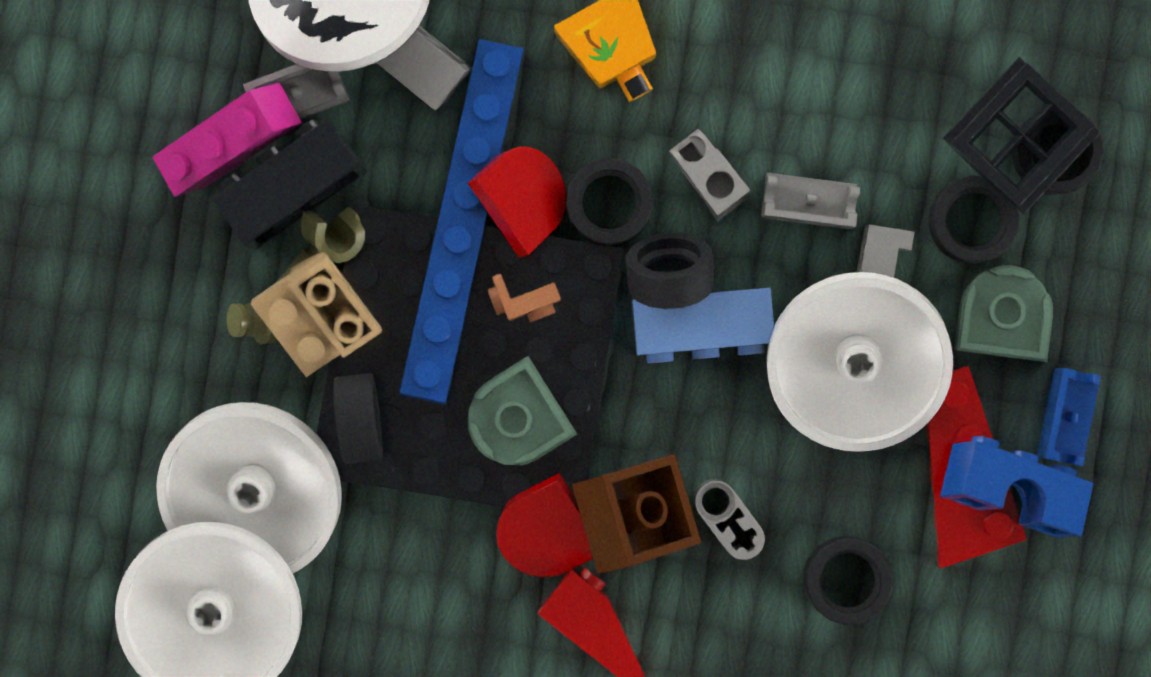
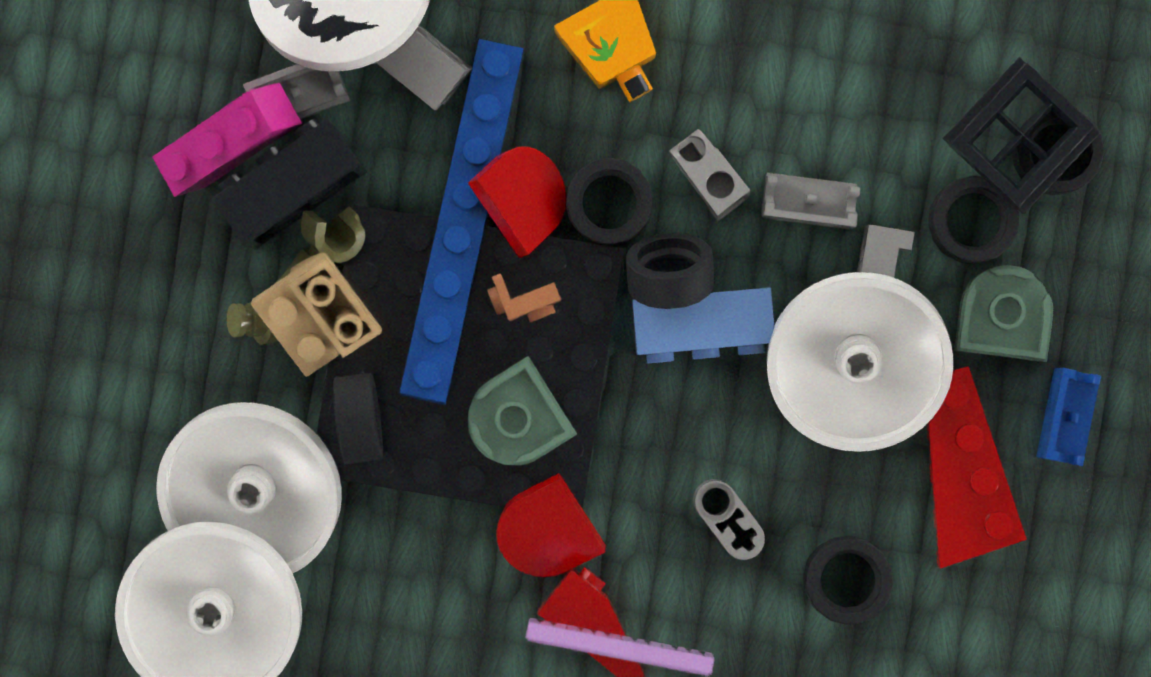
(620, 646): none -> lavender tile
(636, 514): reddish brown brick -> none
(1050, 496): blue arch -> none

